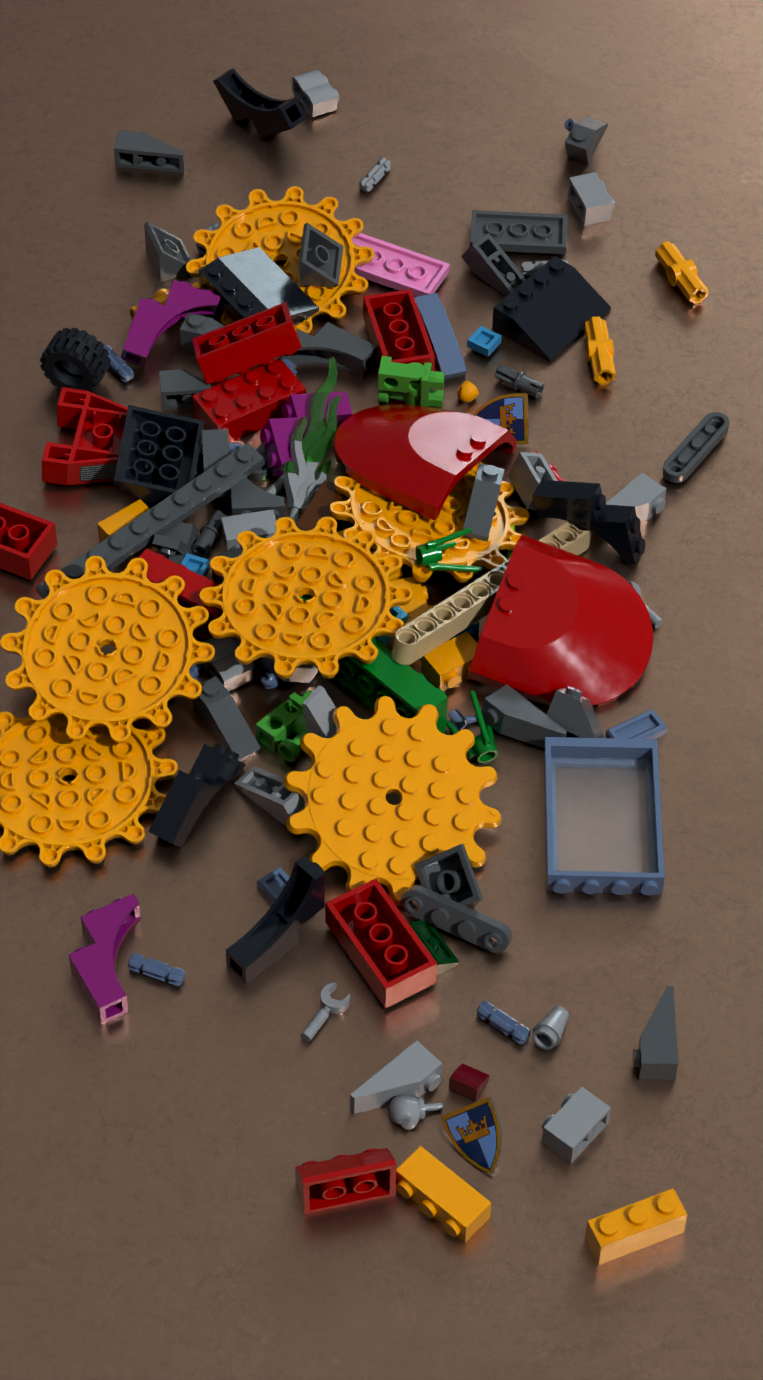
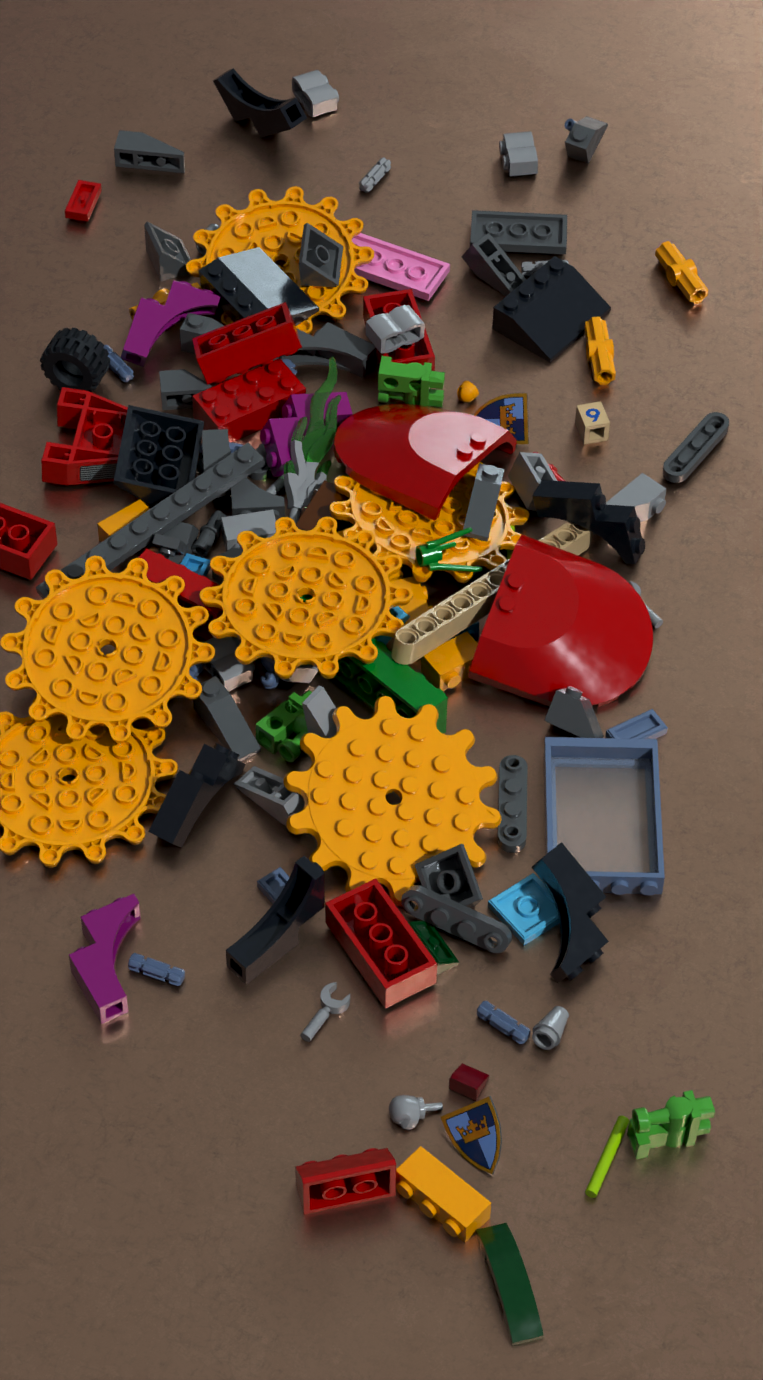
(83, 200): none -> red plate
(395, 329): none -> light grey brick
(408, 1074): light grey slope -> none
(441, 336): sand blue slope -> none
(460, 721): sand blue hand -> none
(484, 341): dark azure plate -> none
(484, 746): green plant -> none
(511, 1283): none -> dark green slope
(512, 803): none -> dark grey plate
(518, 718): dark grey slope -> none
(519, 153): none -> light grey brick
(519, 381): dark grey axle -> none
(526, 909): none -> medium azure tile
(575, 1124): light grey brick -> none
(576, 902): none -> black arch
(590, 198): light grey brick -> none
(592, 422): none -> tan brick
(607, 1156): none -> lime bar
(635, 1226): light orange brick -> none
(657, 1047): dark grey slope -> none
(670, 1126): none -> bright green hips

